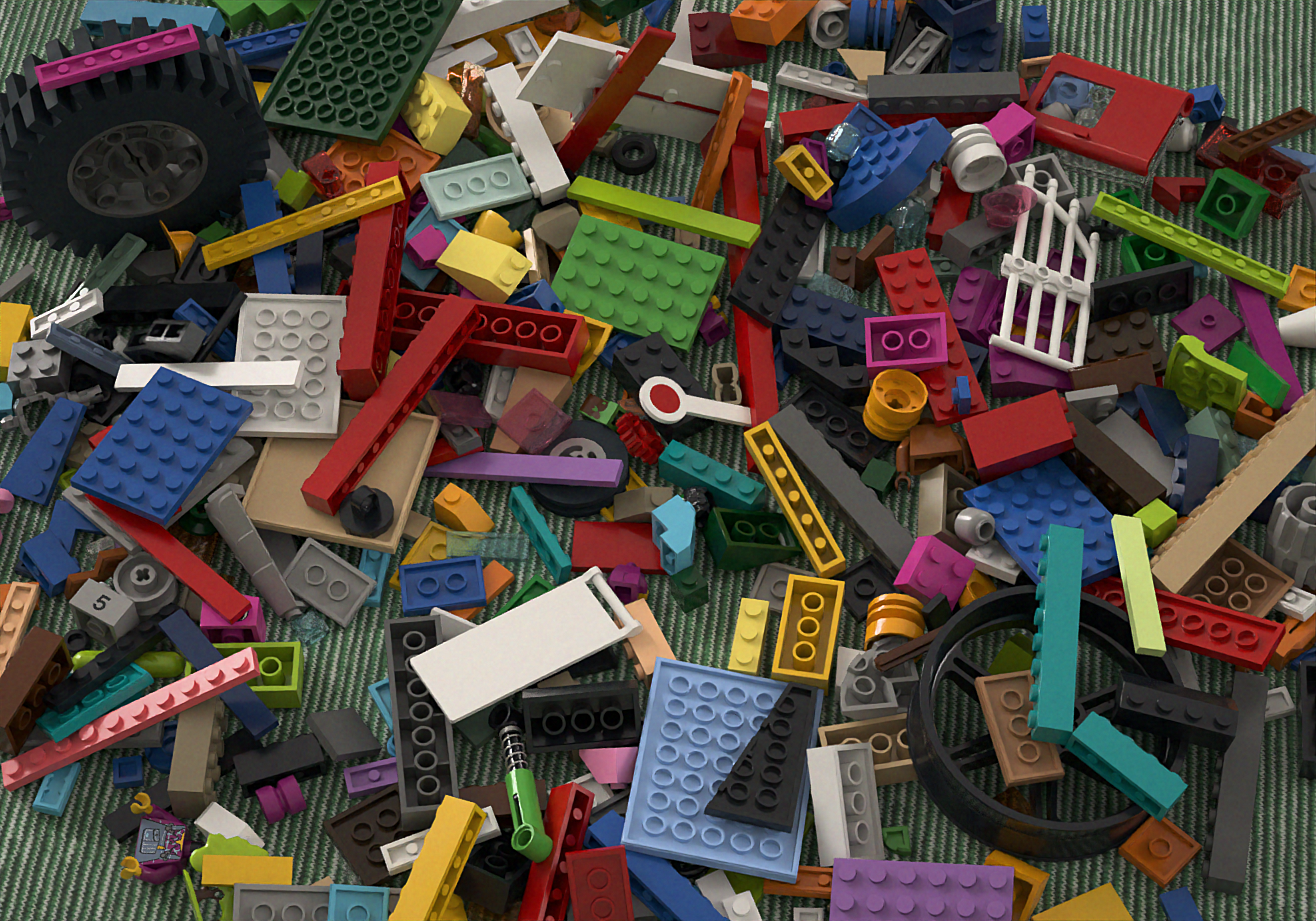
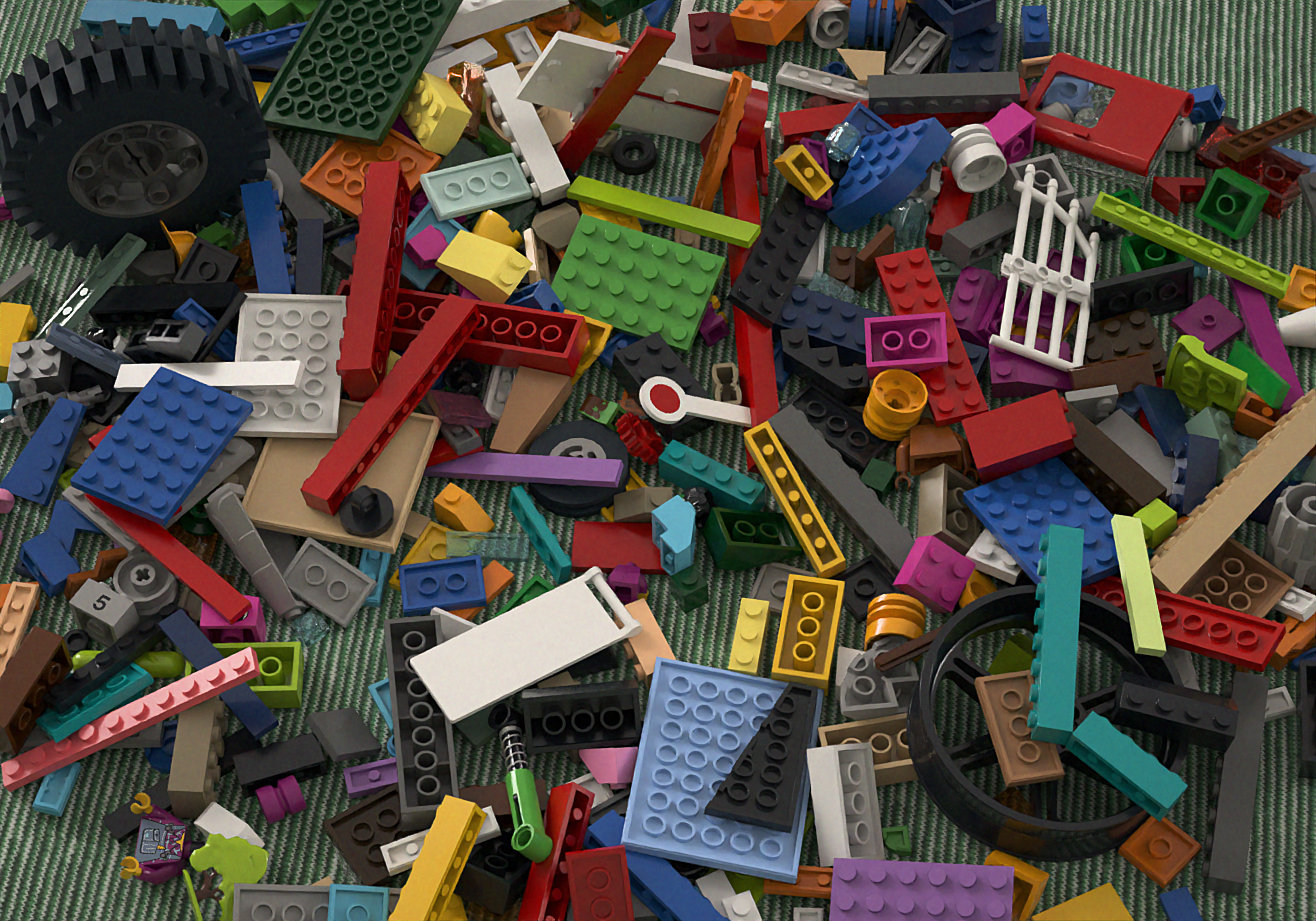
(68, 313): white tile -> none
(100, 545): clear tile -> none
(116, 57): dark pink tile -> none
(128, 772): blue plate -> none
(231, 869): yellow tile -> none
(295, 189): lime brick -> none
(303, 223): yellow tile -> none
(324, 174): clear red piece -> none
(534, 422): clear pink tile -> none
(936, 612): black tile -> none
(961, 395): blue plate -> none
(974, 526): light grey head -> none
(1007, 204): clear pink piece -> none

